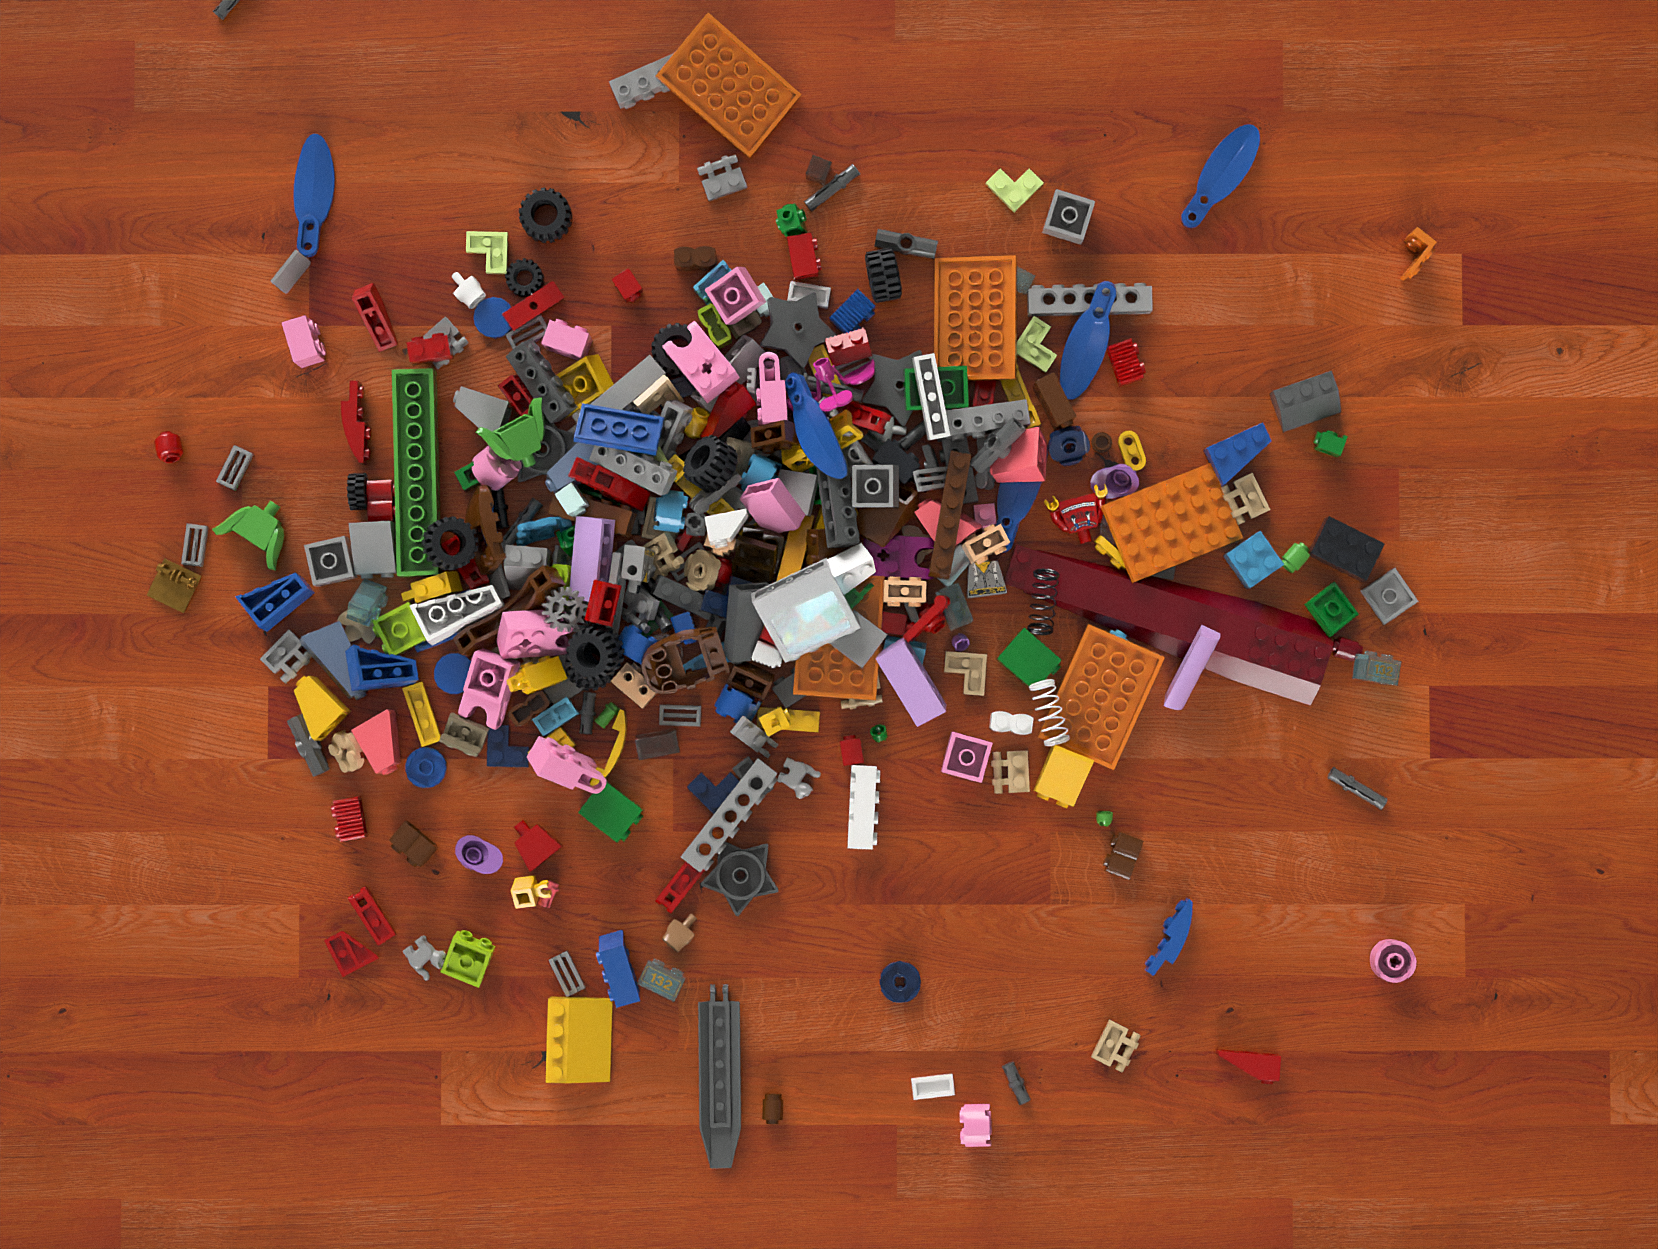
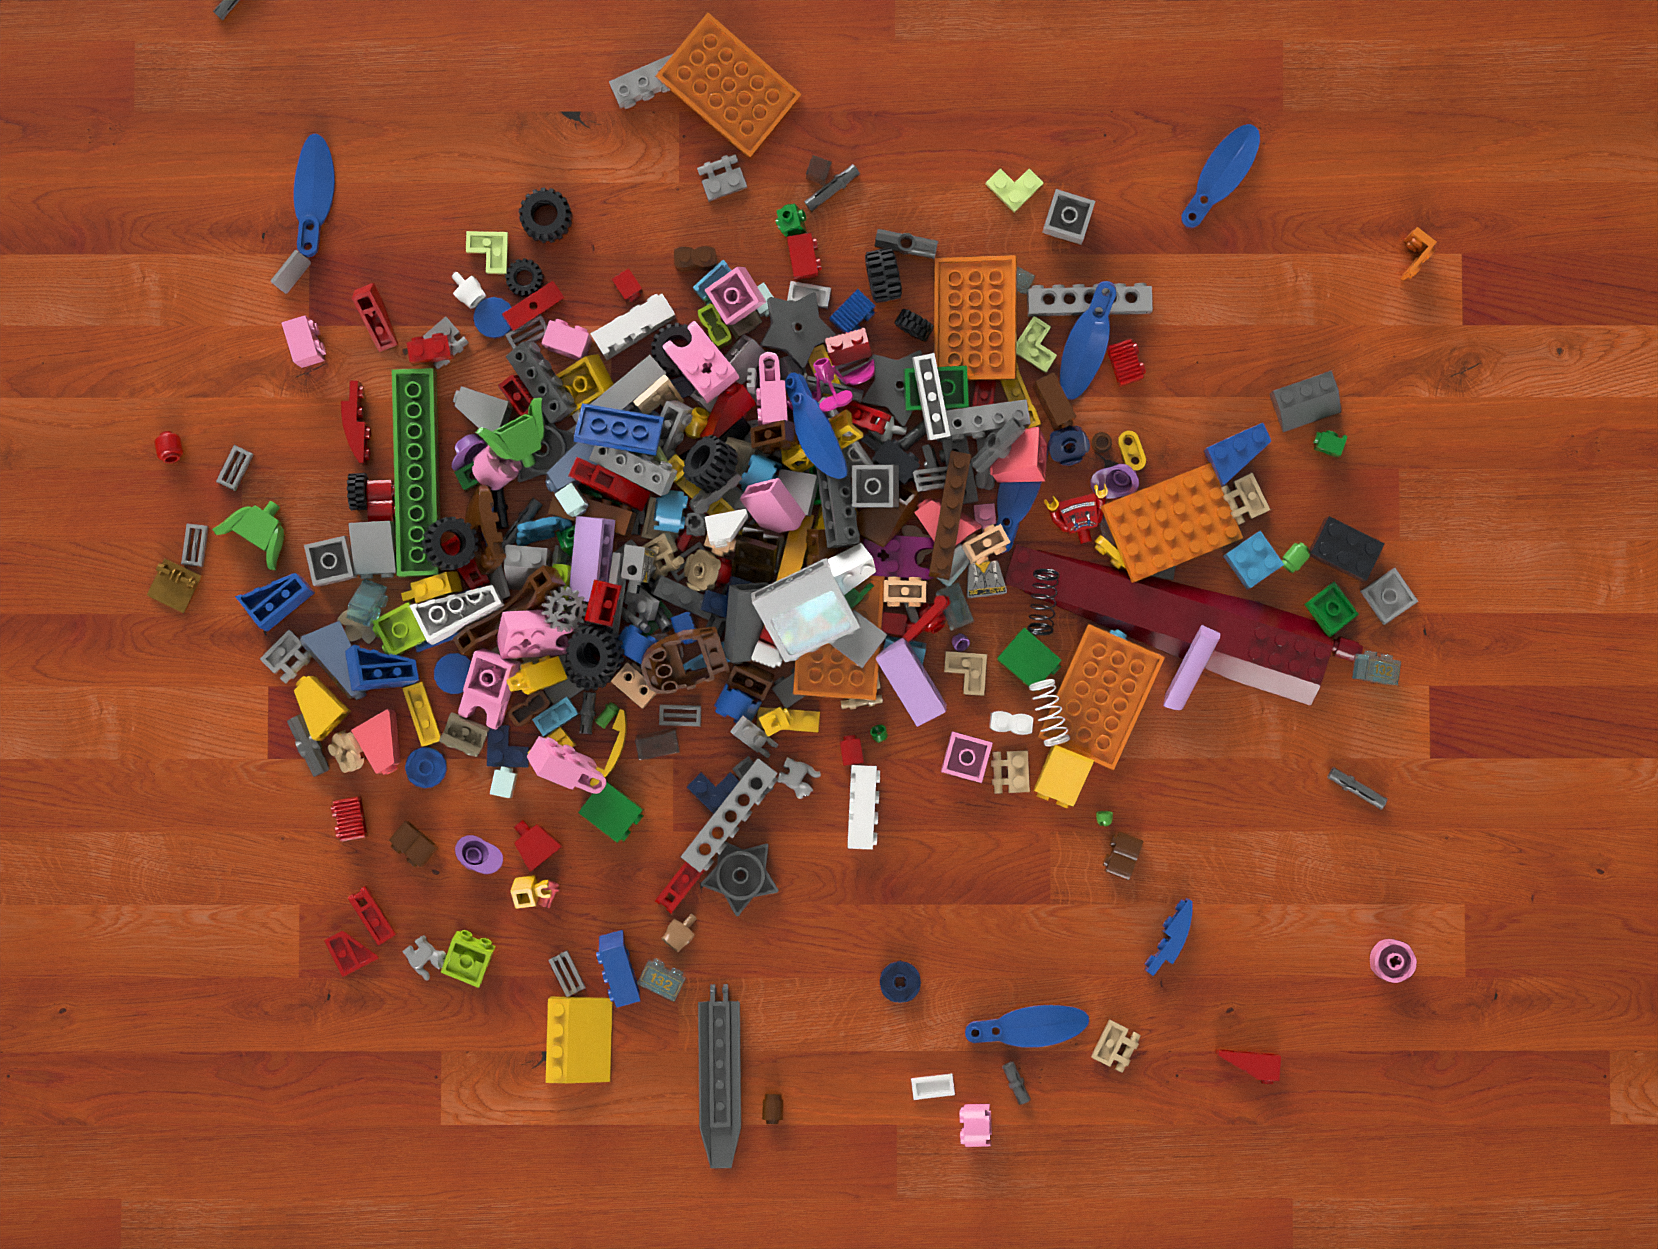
(466, 450): none -> medium lavender piece
(503, 782): none -> light aqua brick
(633, 326): none -> white wedge
(914, 325): none -> black tyre
(1031, 1026): none -> blue plant

